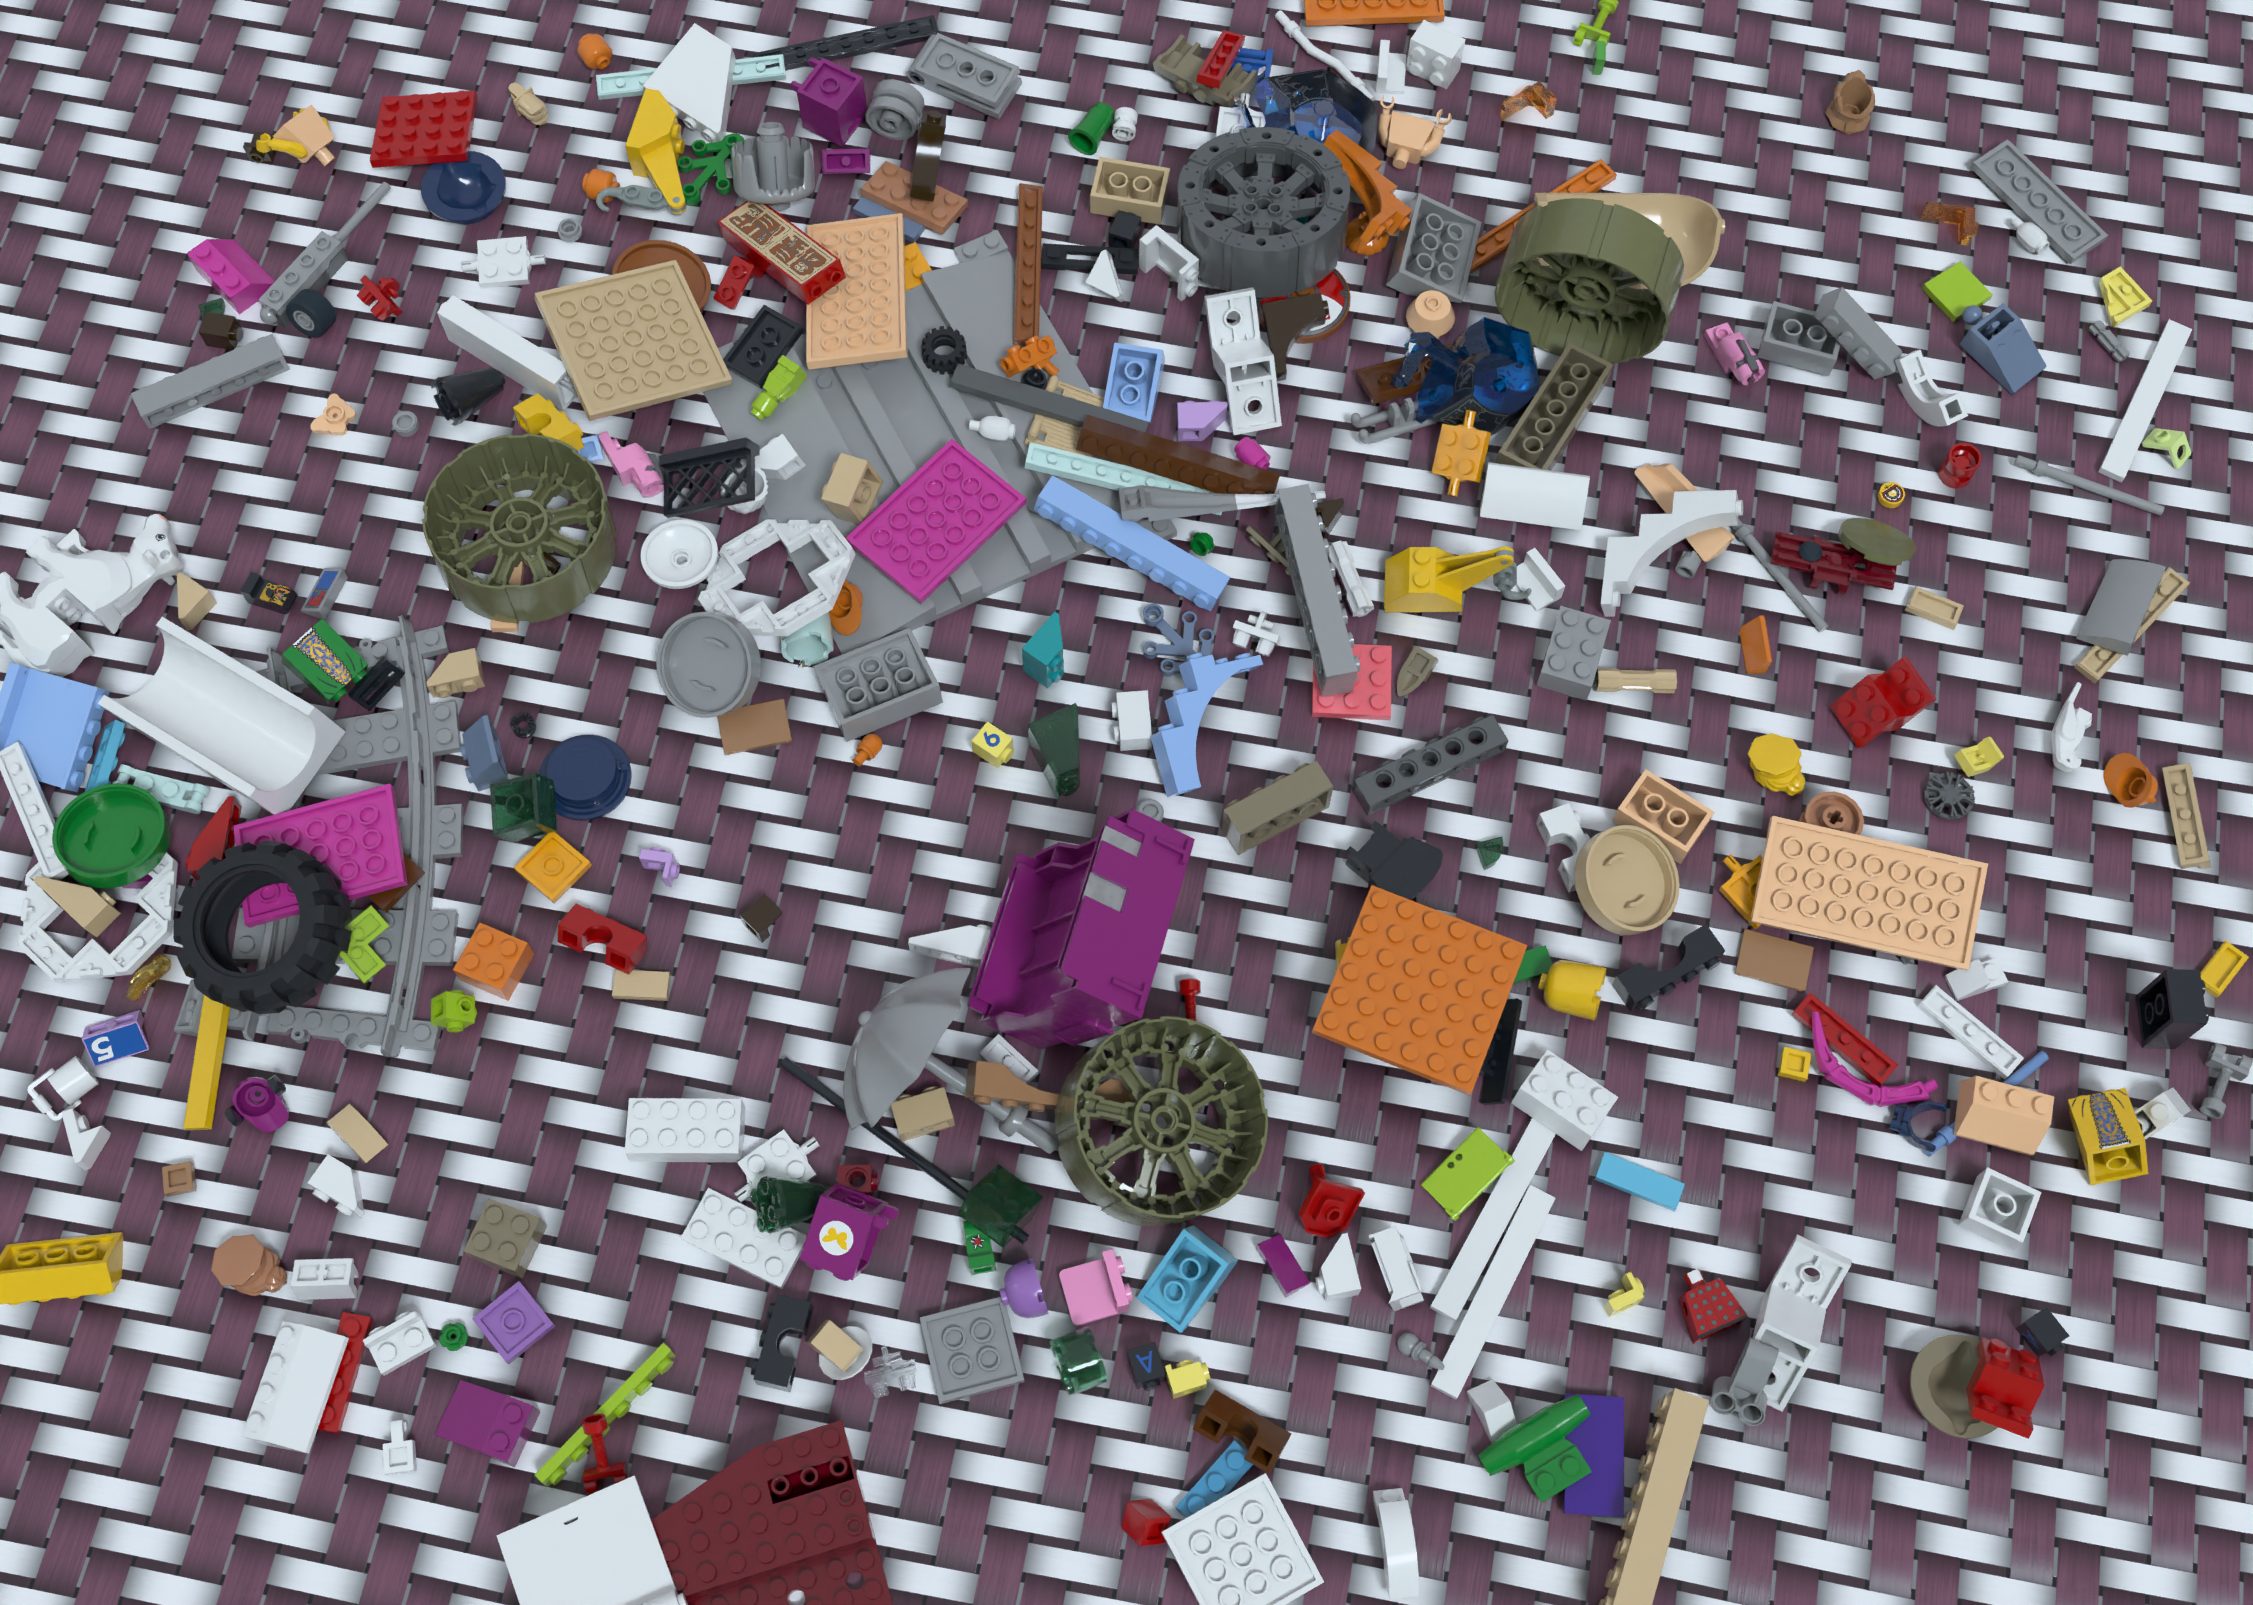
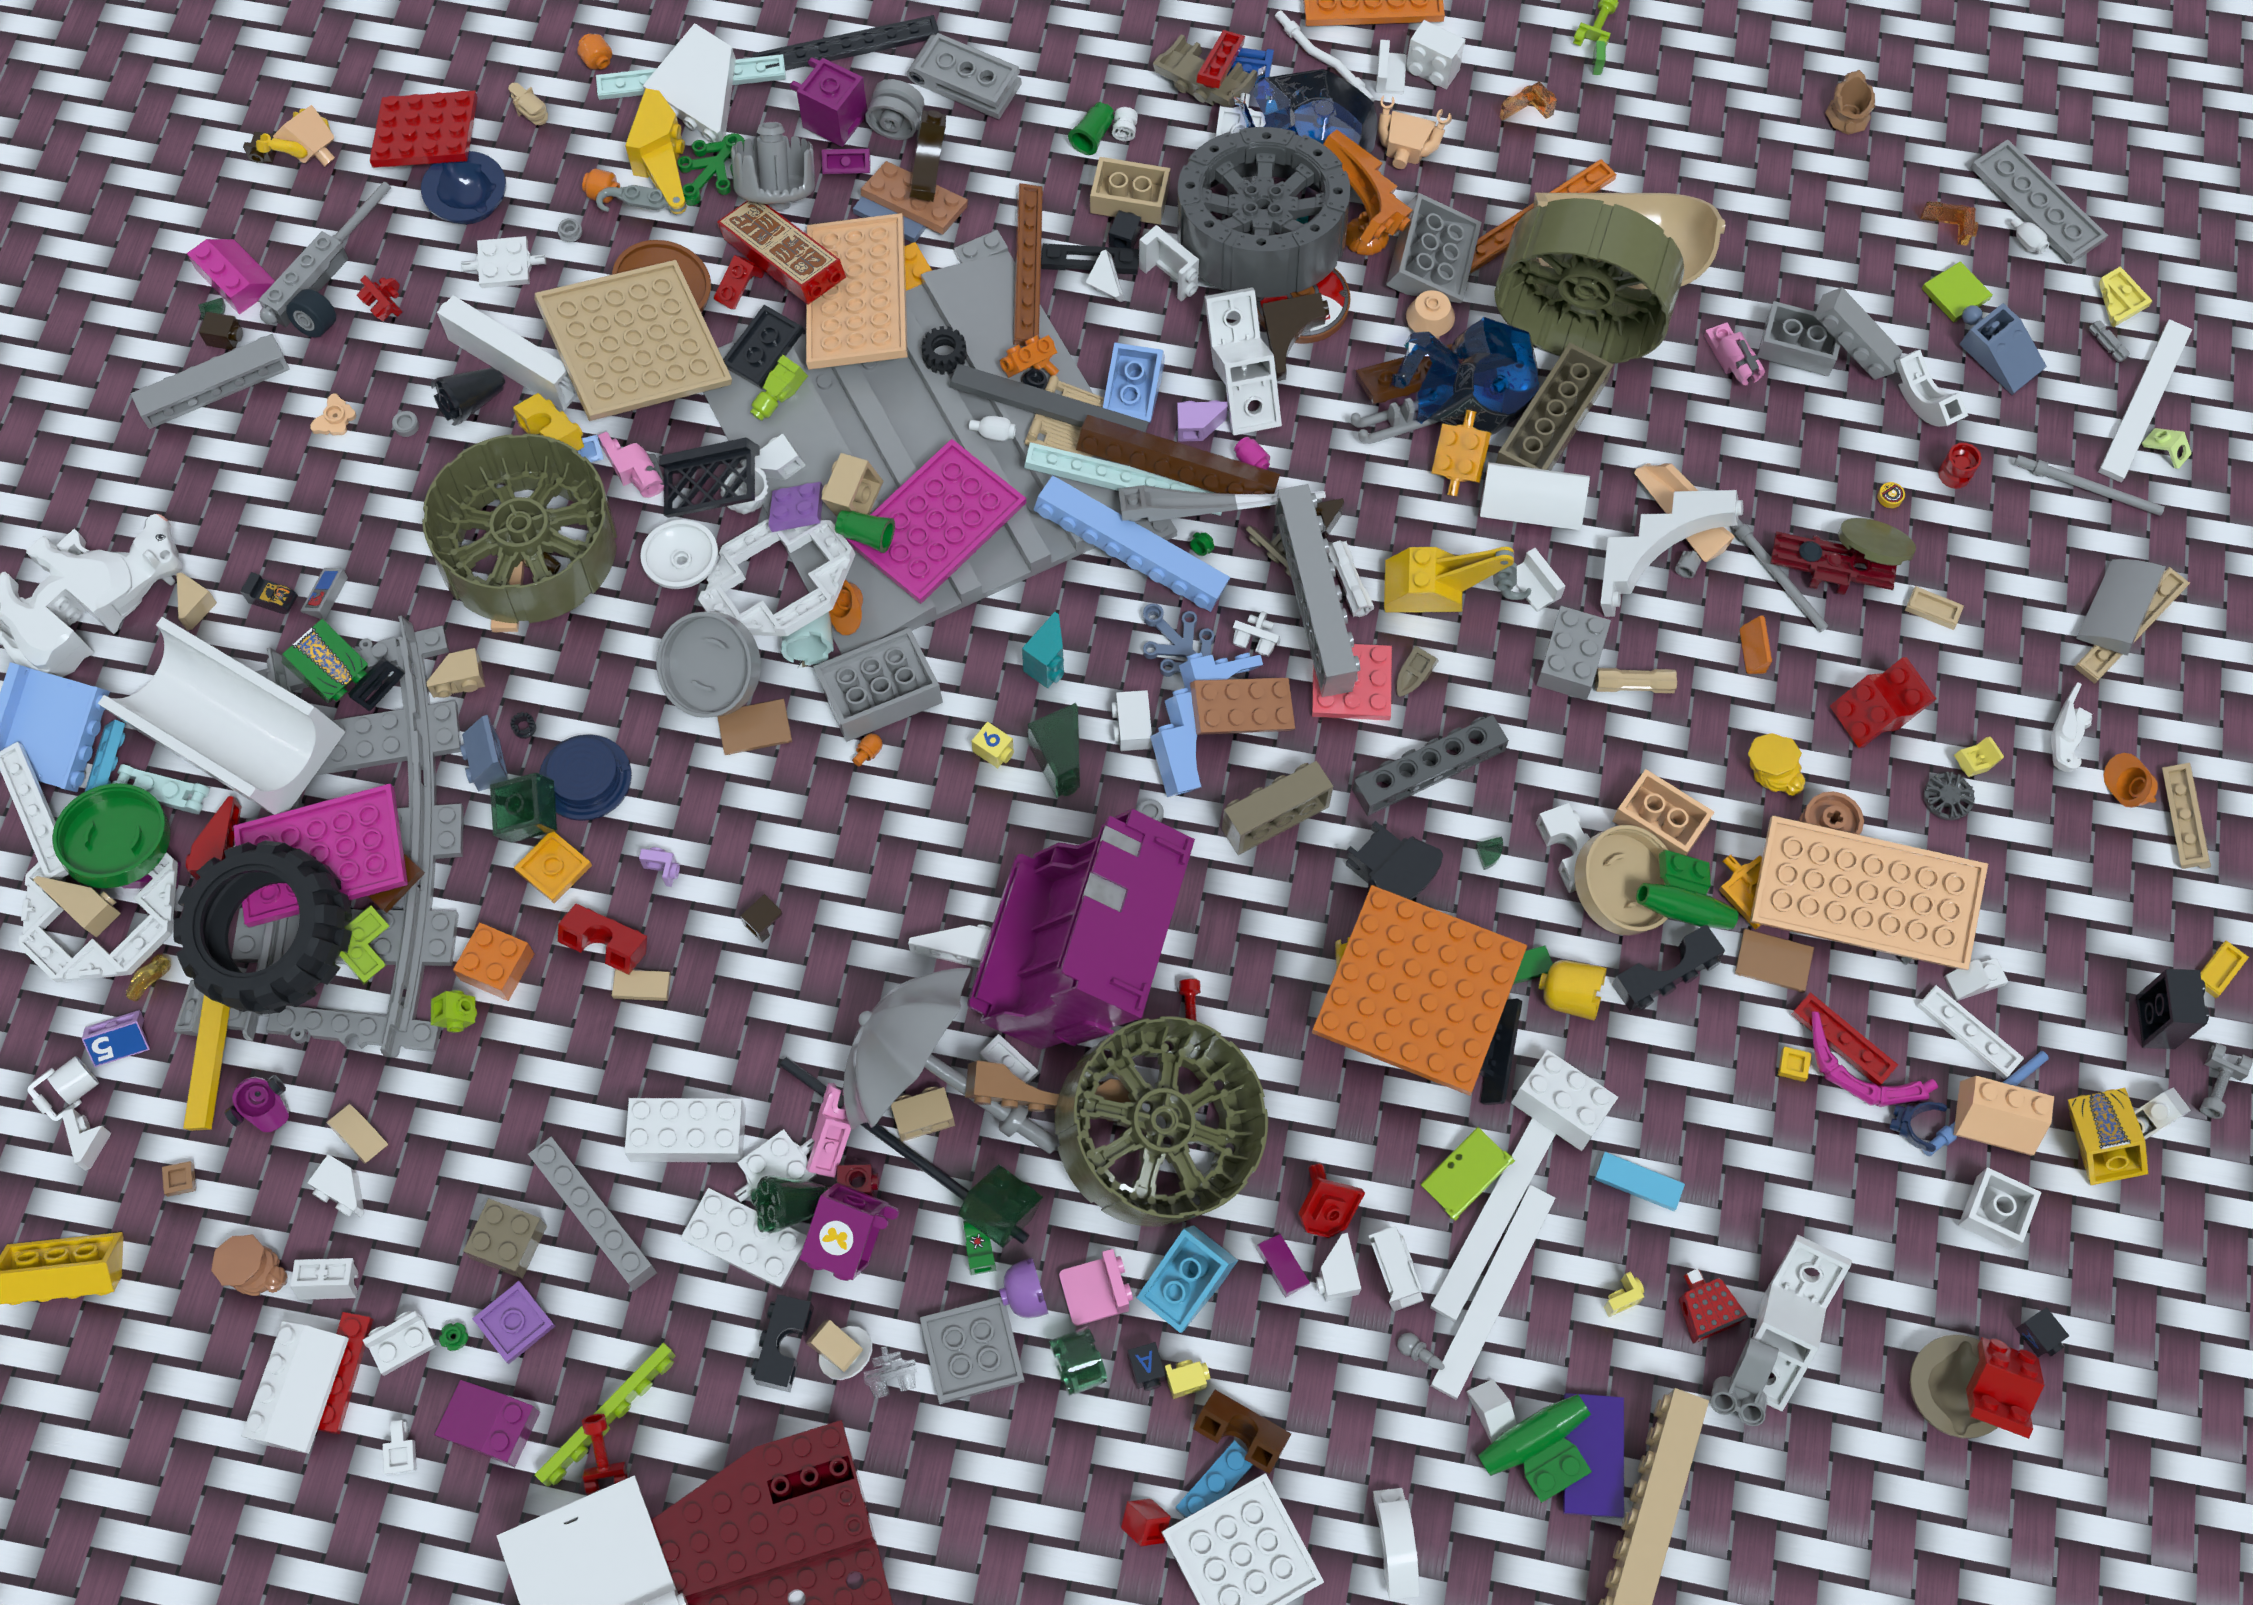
(592, 1213): none -> light grey brick
(796, 507): none -> medium lavender plate
(829, 1133): none -> bright pink plate
(866, 529): none -> green plant
(1242, 706): none -> nougat plate
(1685, 893): none -> green plate

